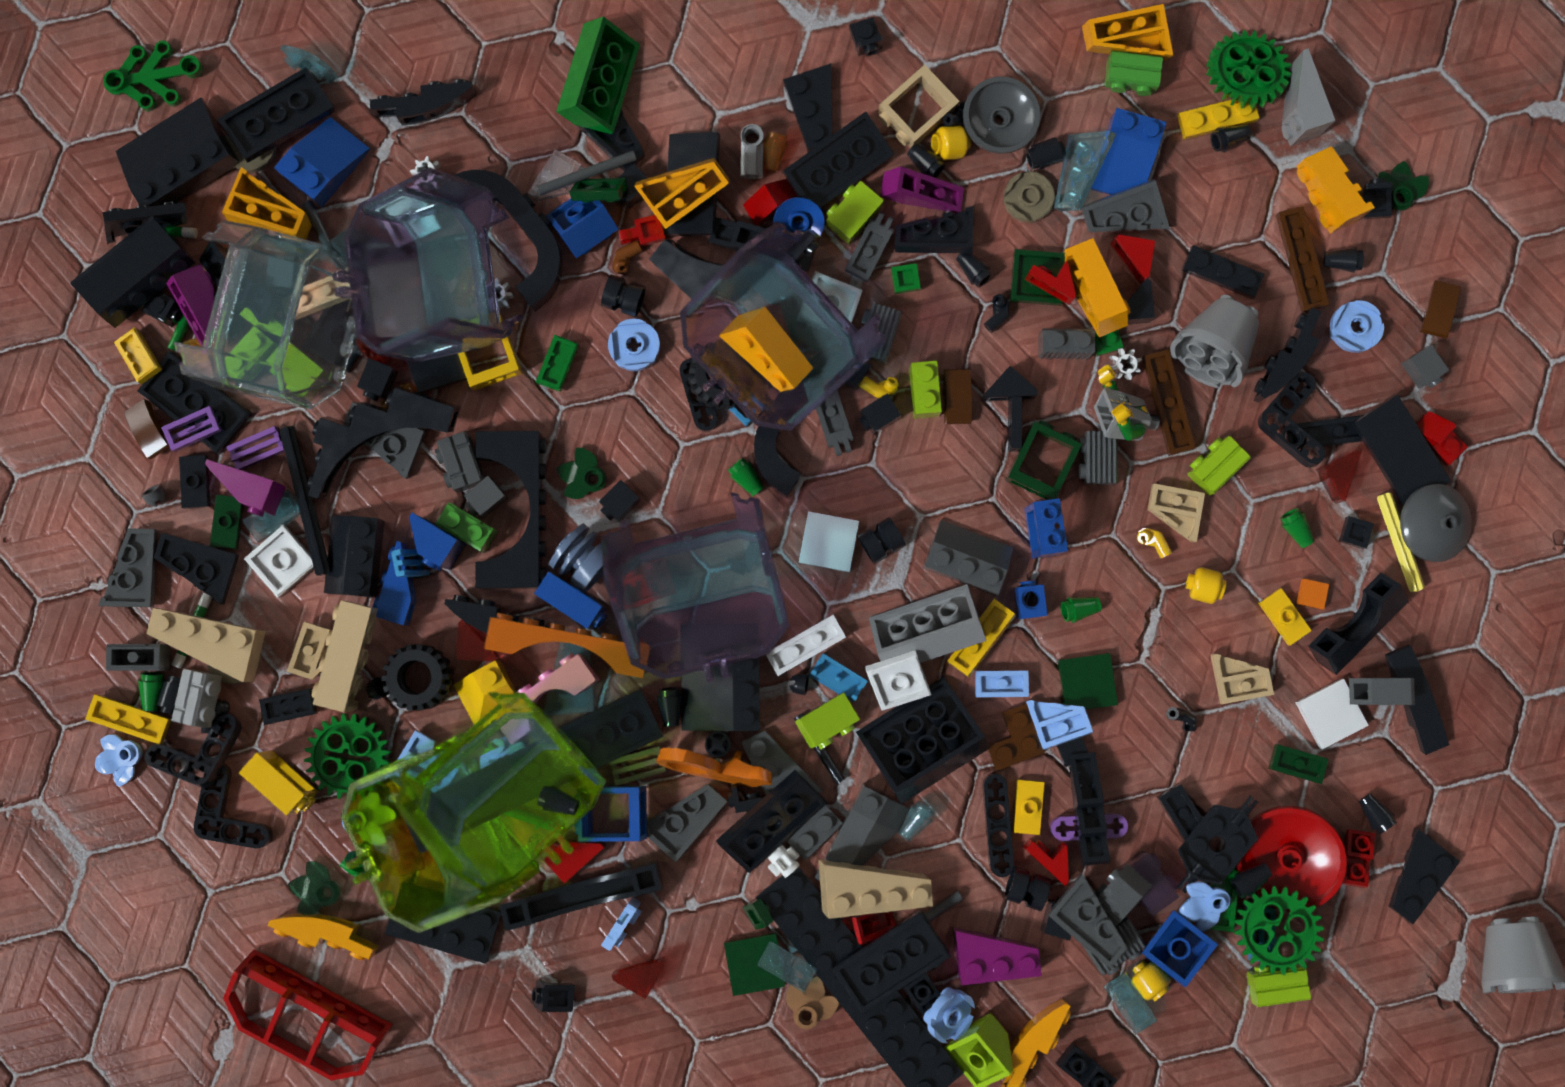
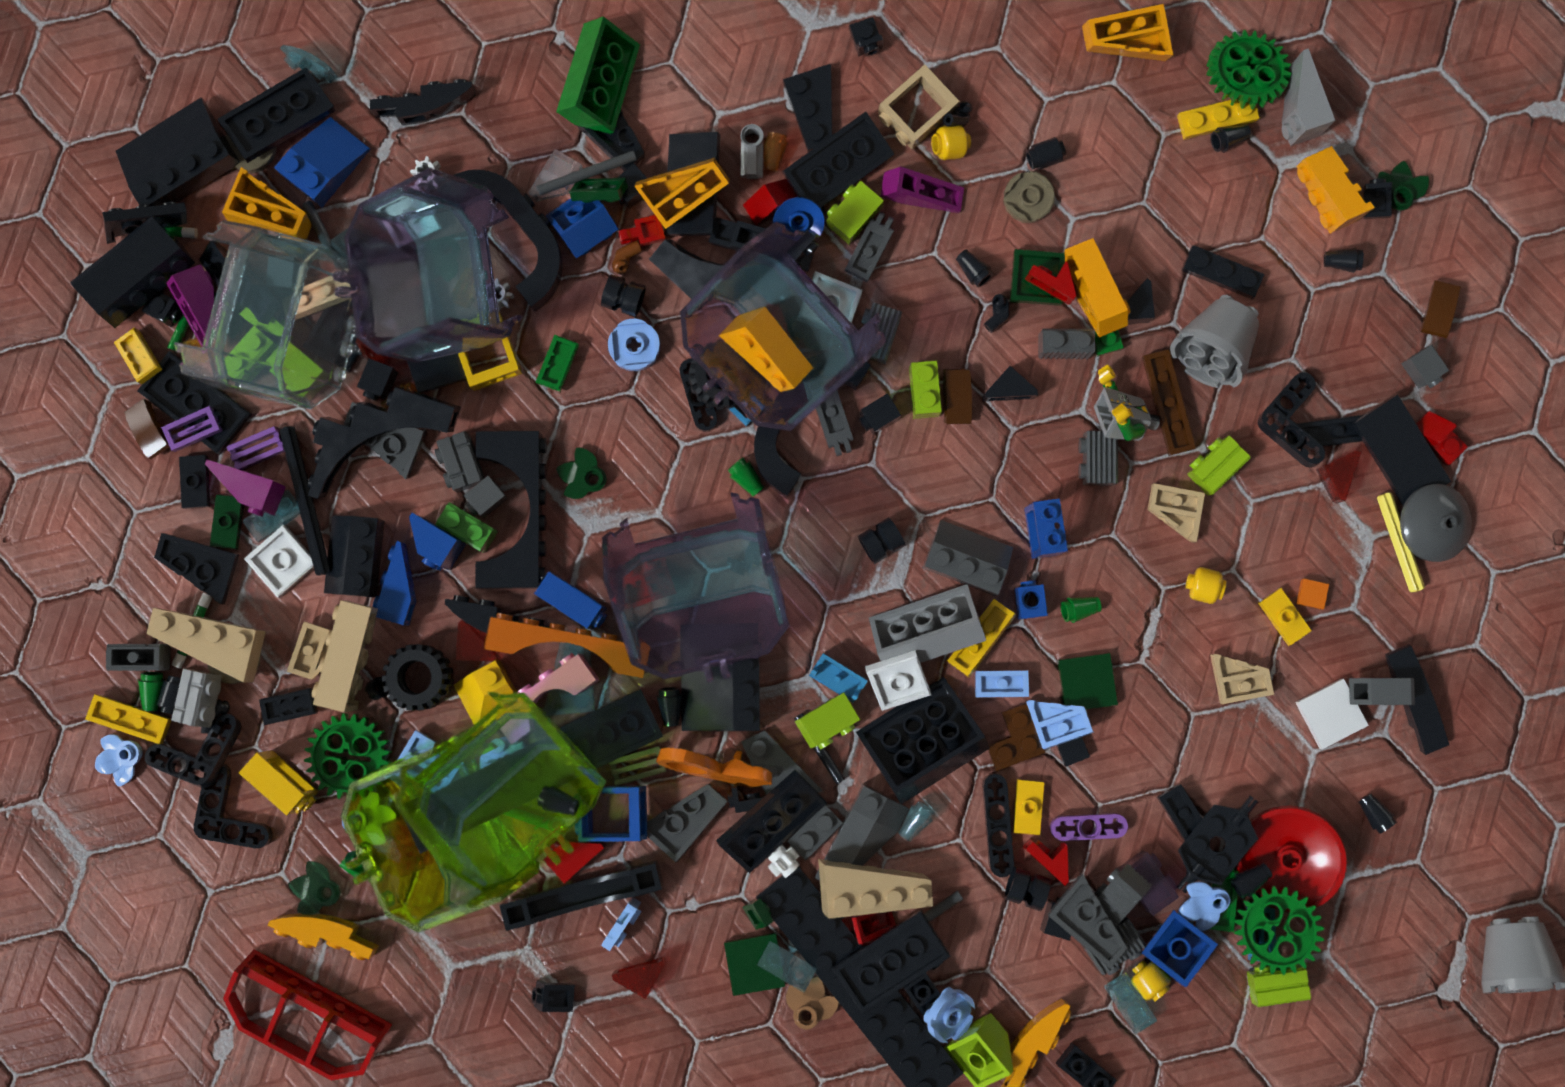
(135, 571): dark grey wing -> none
(149, 75): green plant -> none
(154, 494): dark grey hinge -> none
(420, 572): dark azure tile -> none
(464, 936): black plate -> none
(579, 554): sand blue wheel -> none
(618, 502): black brick -> none
(715, 742): black wheel -> none
(801, 684): black hinge -> none
(805, 645): white plate -> none
(828, 541): white tile -> none
(881, 388): yellow arm -> none
(905, 278): green plate -> none
(926, 161): black cone -> none
(941, 235): black wing -> none
(992, 958): magenta wedge -> none
(1003, 99): dark grey dish -> none
(1014, 424): black tile -> none
(1031, 484): dark green window -> none
(1080, 168): clear light blue wing -> none
(1088, 809): black slope -> none
(1127, 210): dark grey wing -> none
(1131, 152): blue slope -> none
(1131, 361): white gear -> none
(1133, 72): bright green brick -> none
(1135, 254): red slope -> none
(1156, 539): yellow arm -> none
(1188, 719): black arm -> none
(1286, 365): black slope -> none
(1297, 527): green cone -> none
(1298, 763): dark green plate -> none
(1302, 259): reddish brown plate -> none
(1356, 532): black plate -> none
(1358, 341): light blue plate -> none
(1359, 852): red slope -> none
(1379, 604): black arch -> none
(1422, 876): black wing -> none

